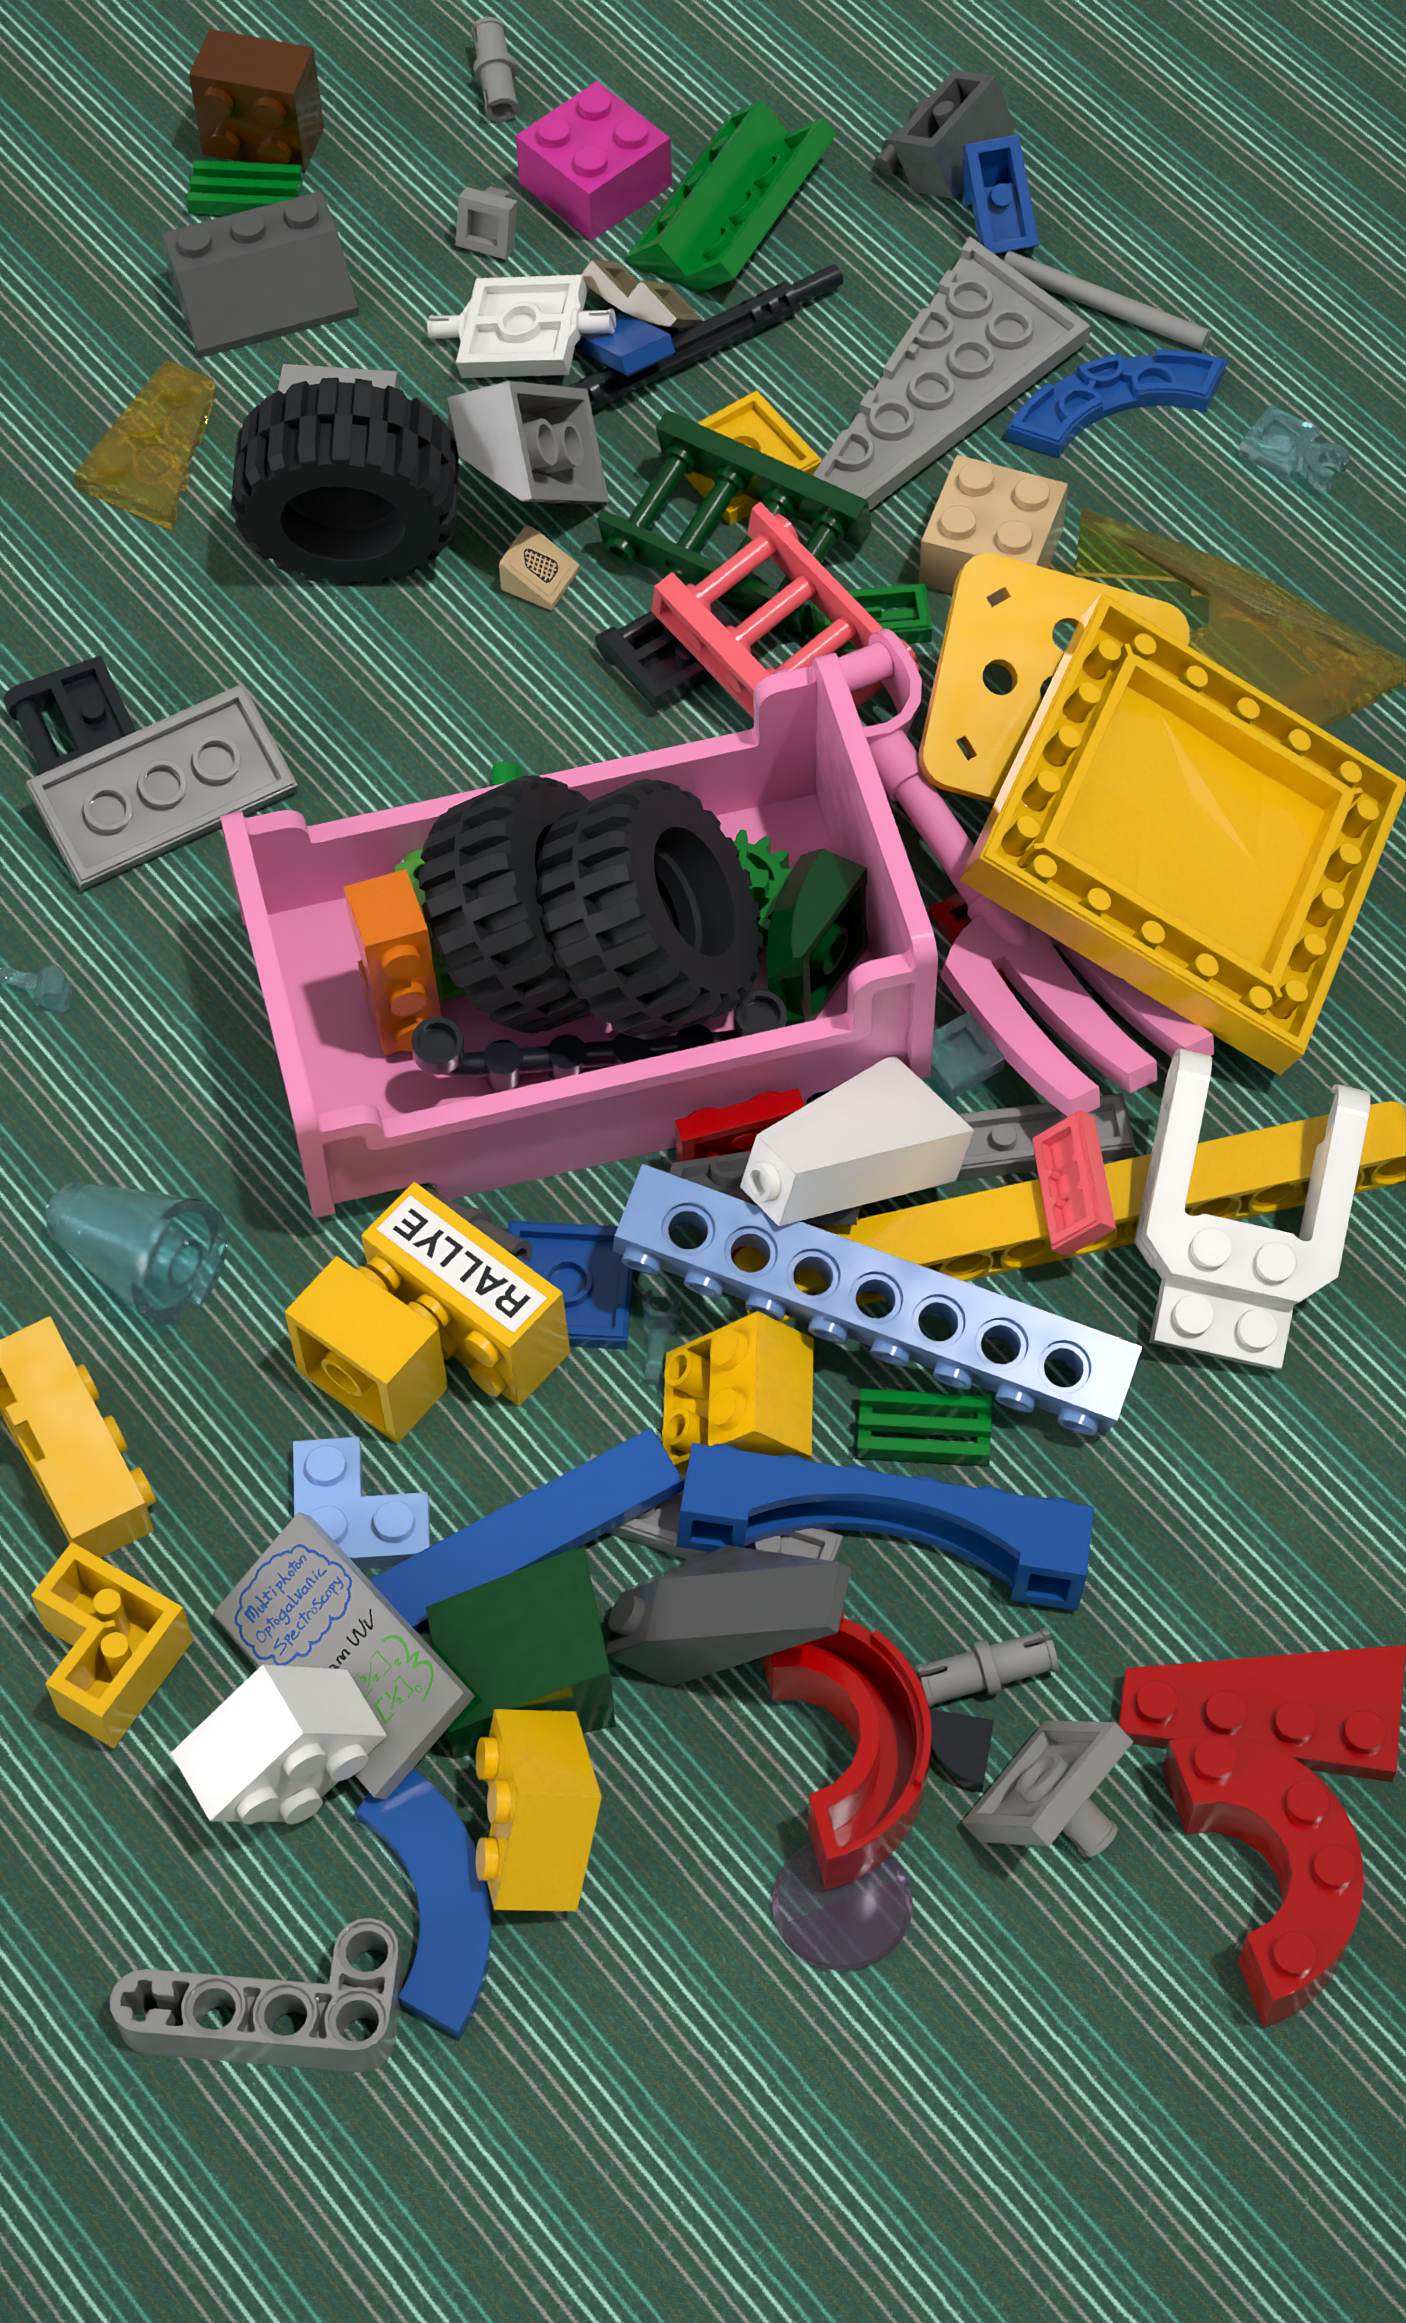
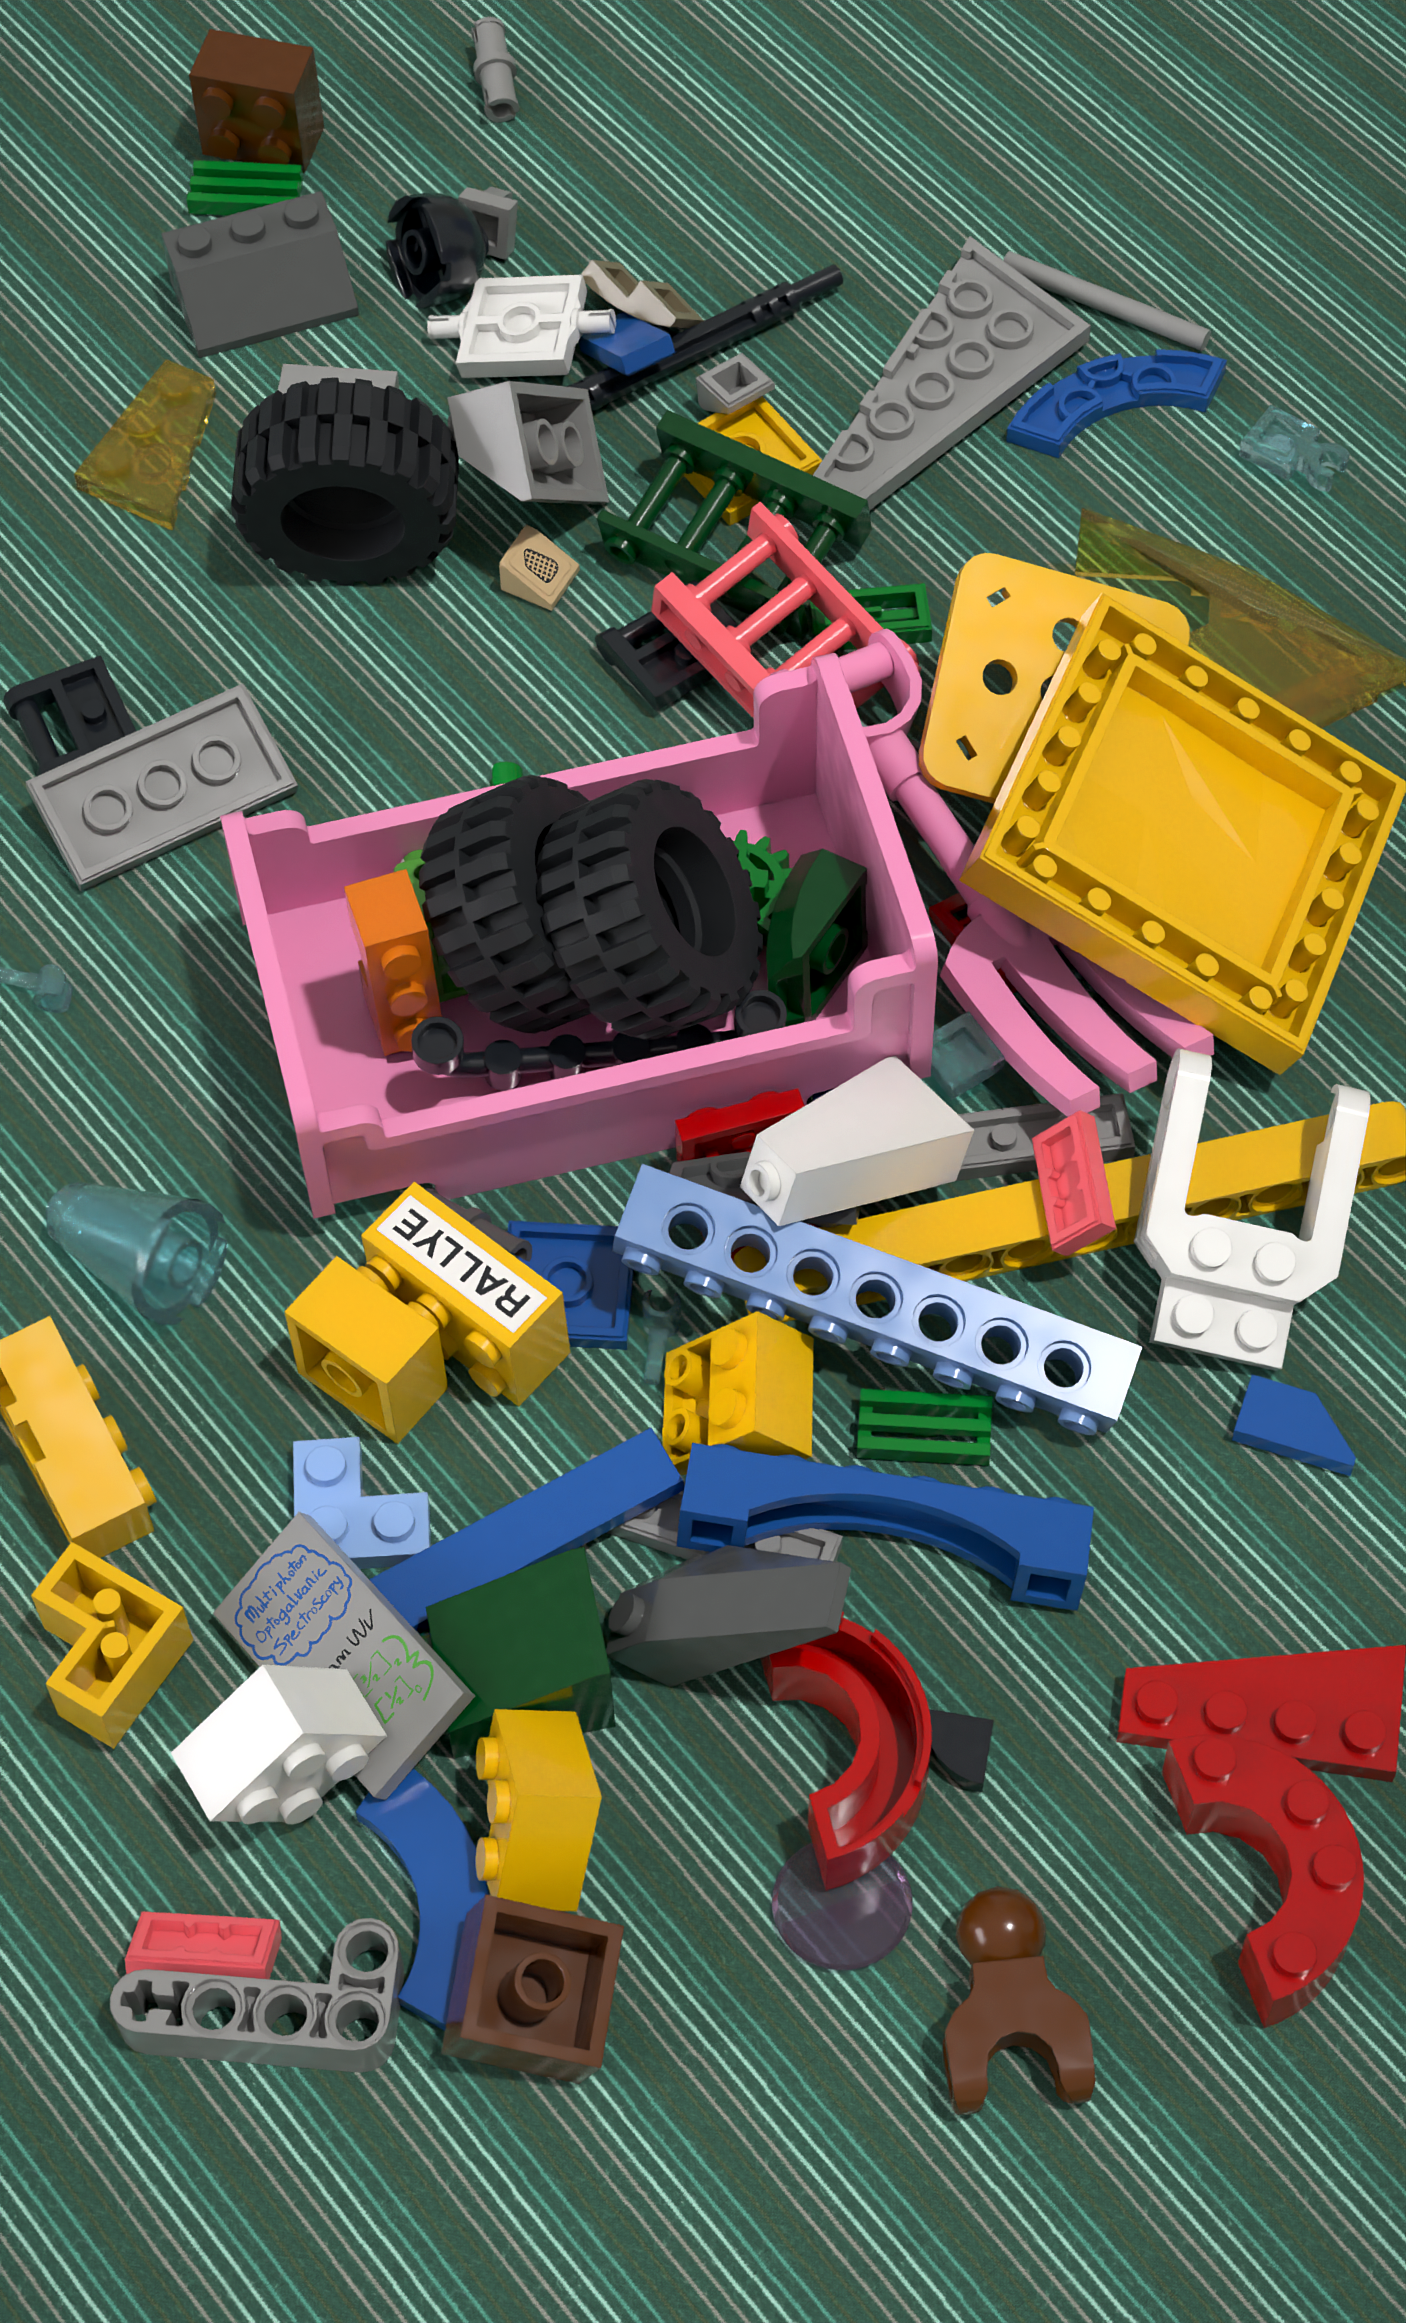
(204, 1944): none -> coral plate
(435, 249): none -> black cylinder
(533, 1989): none -> reddish brown brick
(594, 160): dark pink brick -> none
(729, 198): green slope -> none
(732, 385): none -> light grey slope
(931, 144): flat silver brick -> none
(987, 1667): light grey pin -> none
(990, 512): tan brick -> none
(999, 194): blue slope -> none
(1012, 2003): none -> reddish brown piece
(1050, 1789): light grey tile -> none
(1291, 1425): none -> blue tile

